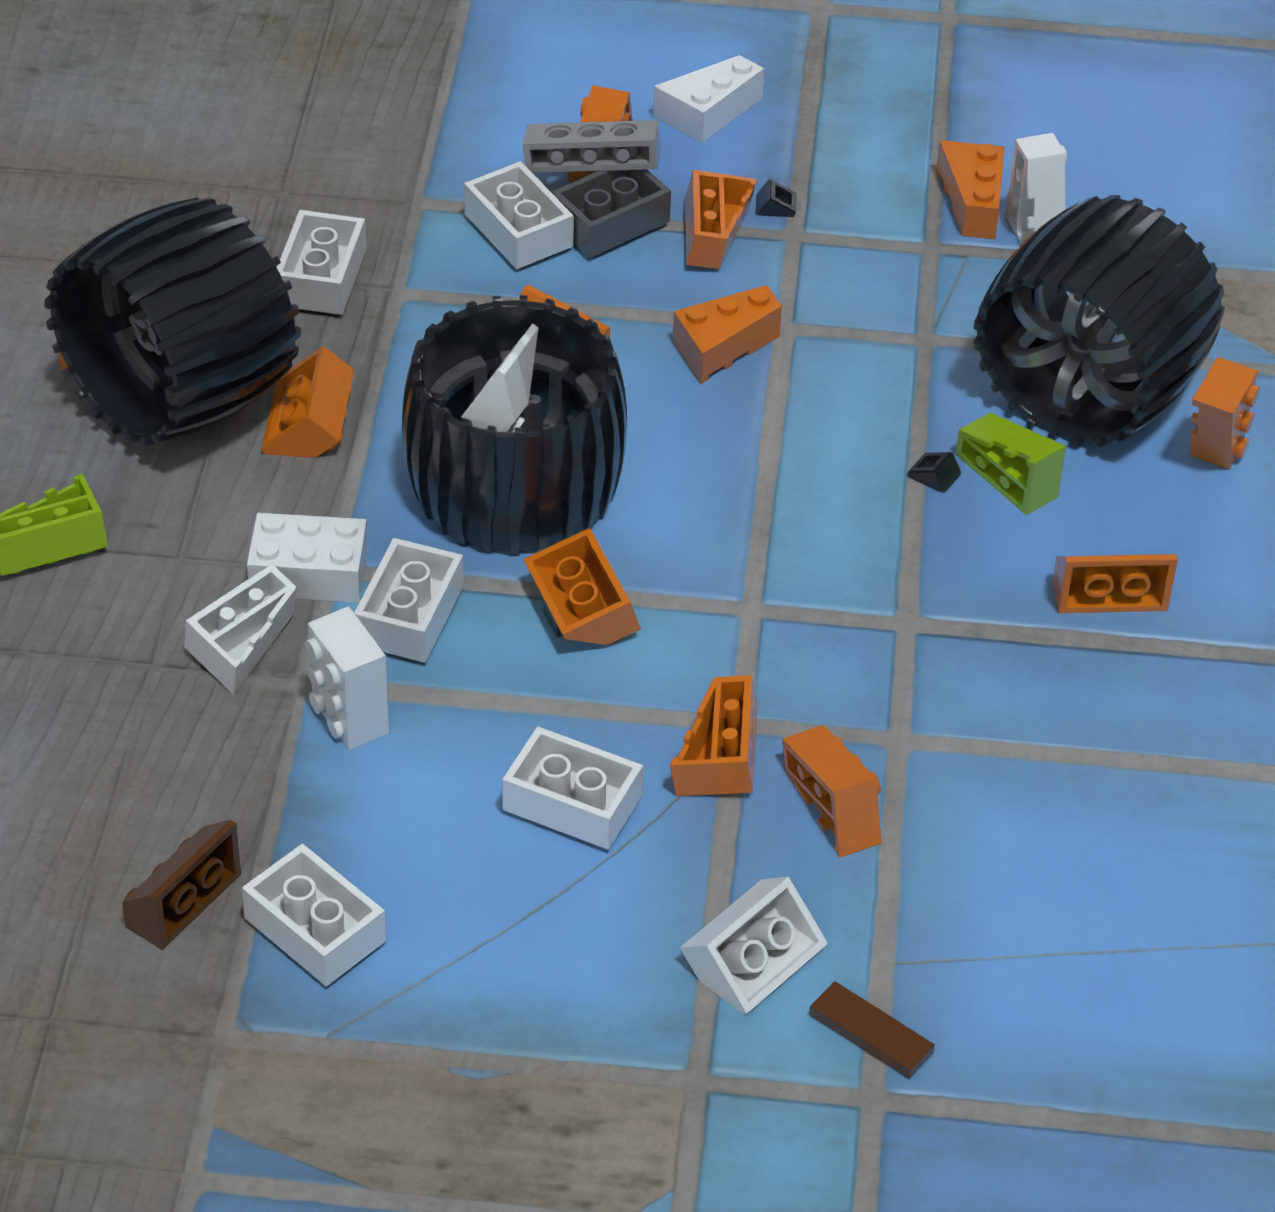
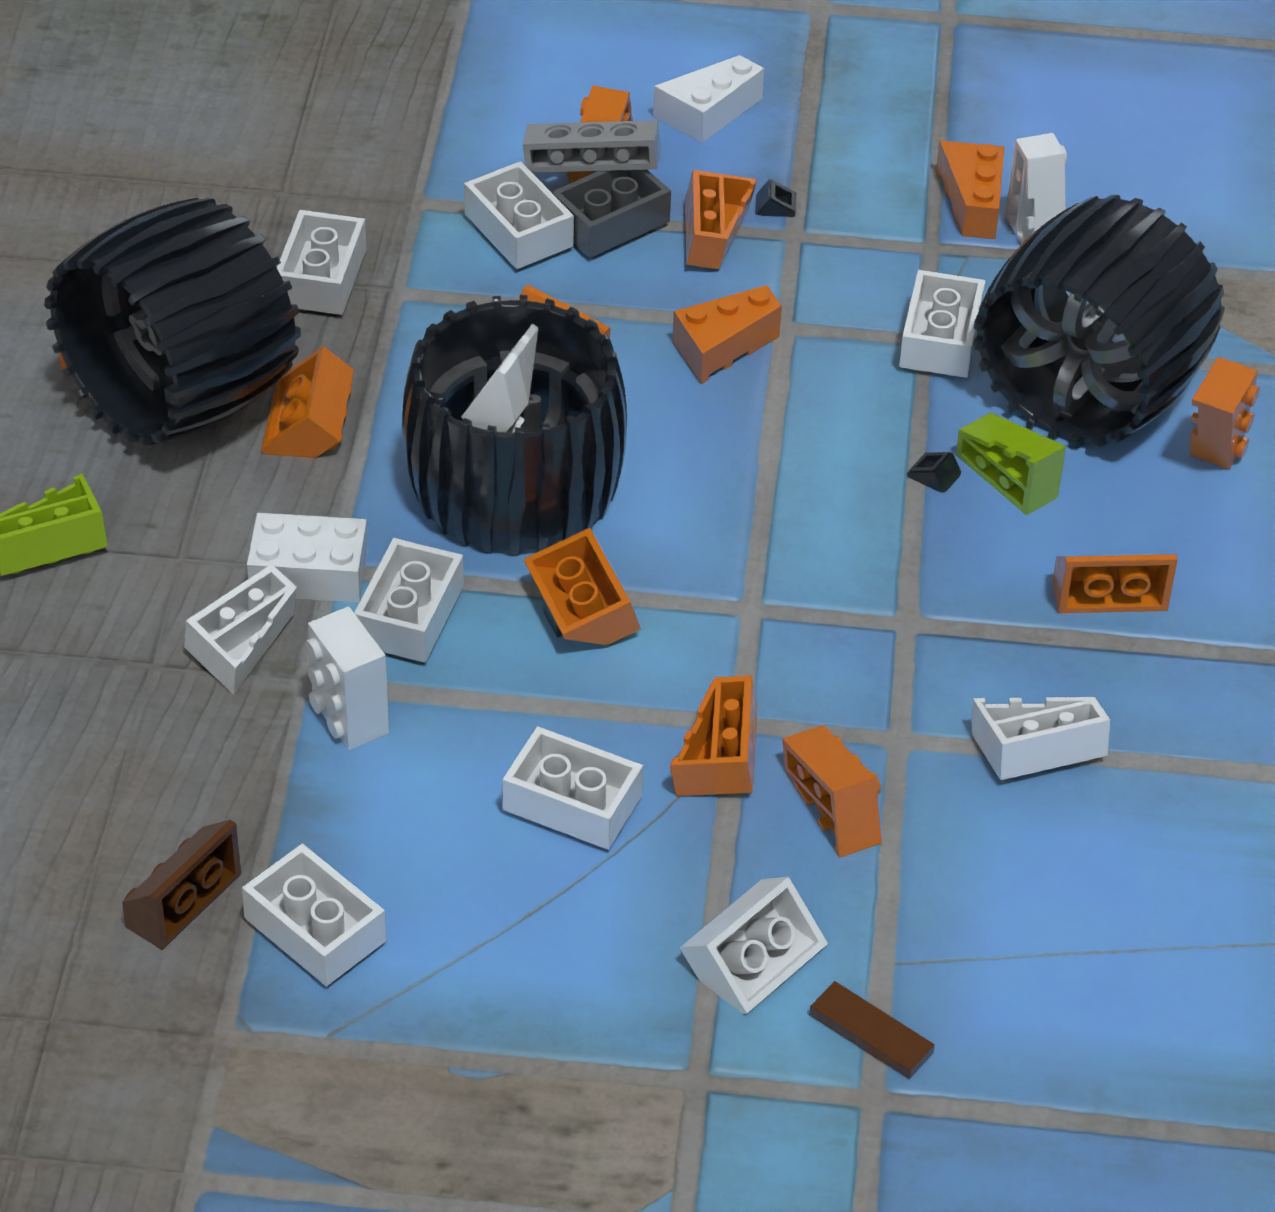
(941, 323): none -> white brick
(1039, 736): none -> white wedge

